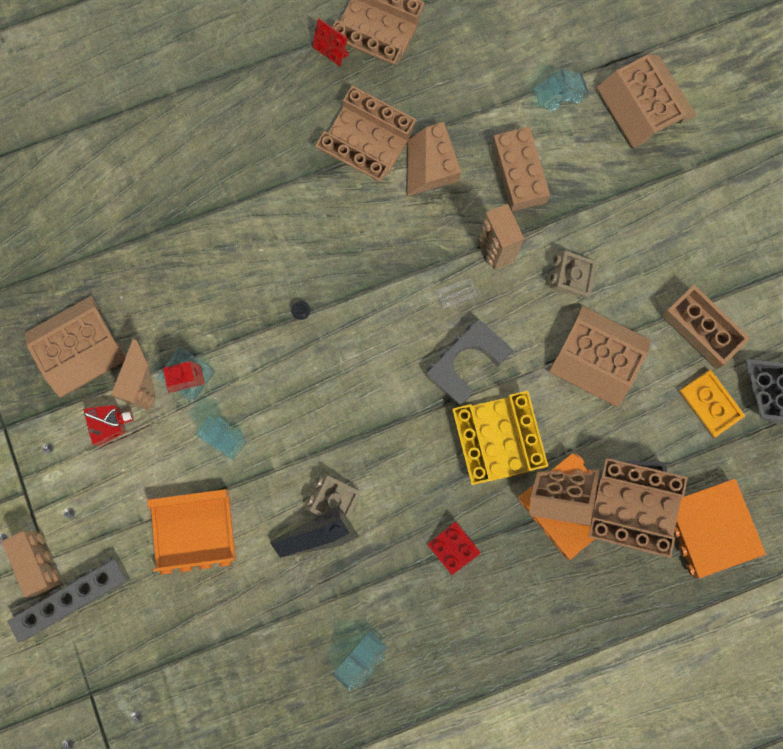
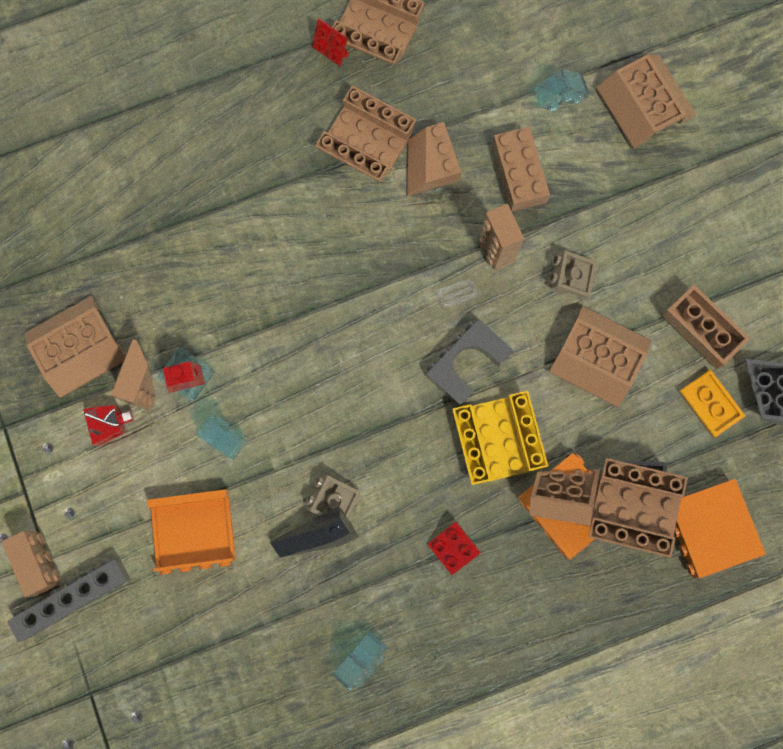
(301, 310): black plate -> none

